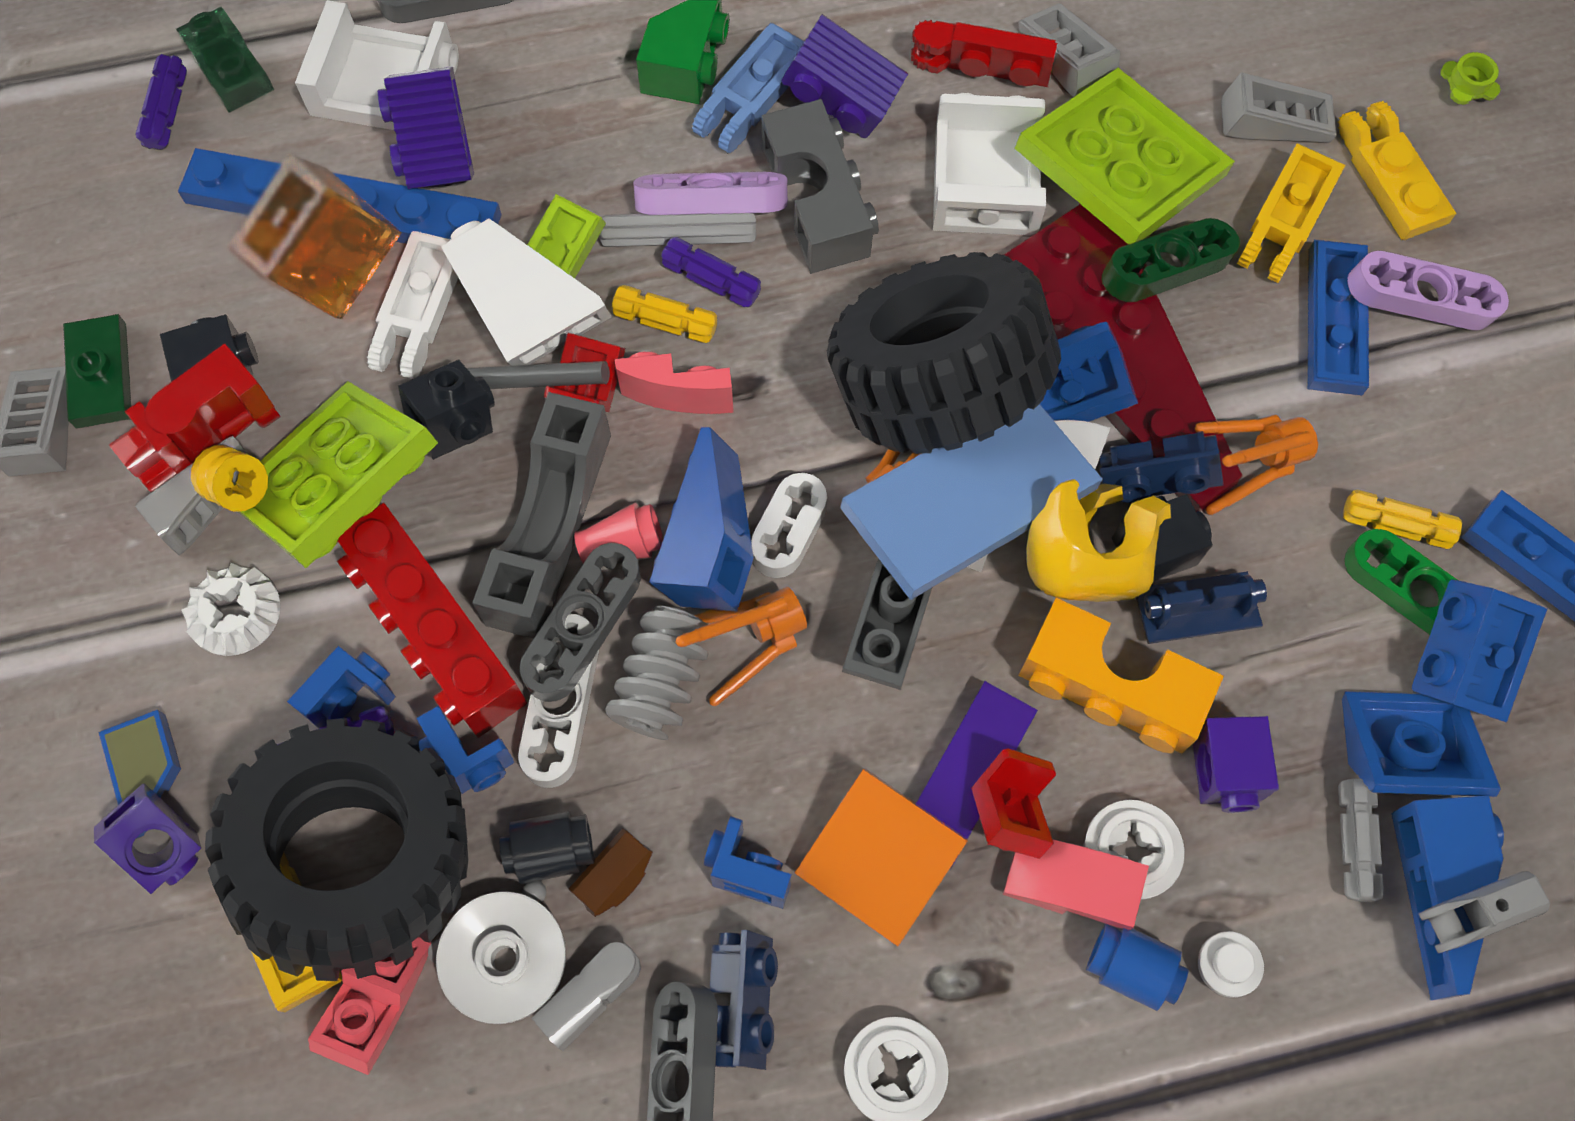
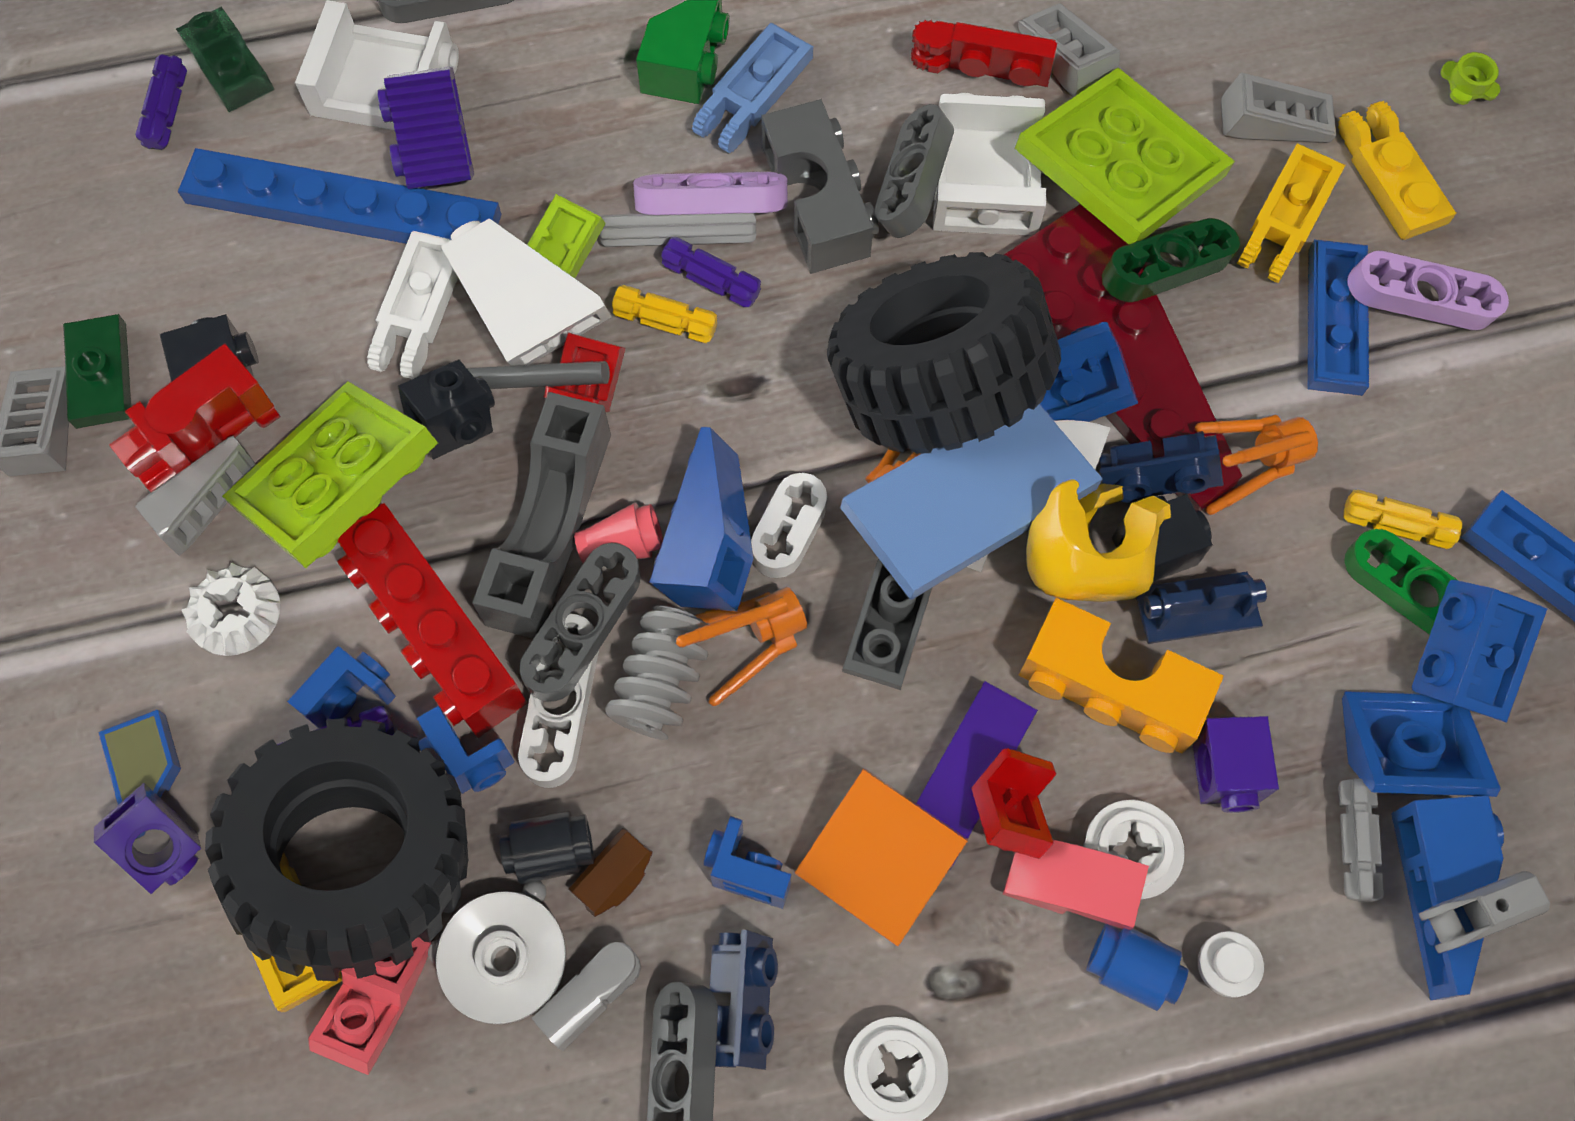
(214, 473): yellow wheel -> none
(315, 236): clear orange slope -> none
(652, 381): coral slope -> none
(846, 75): dark purple brick -> none
(914, 171): none -> dark grey beam

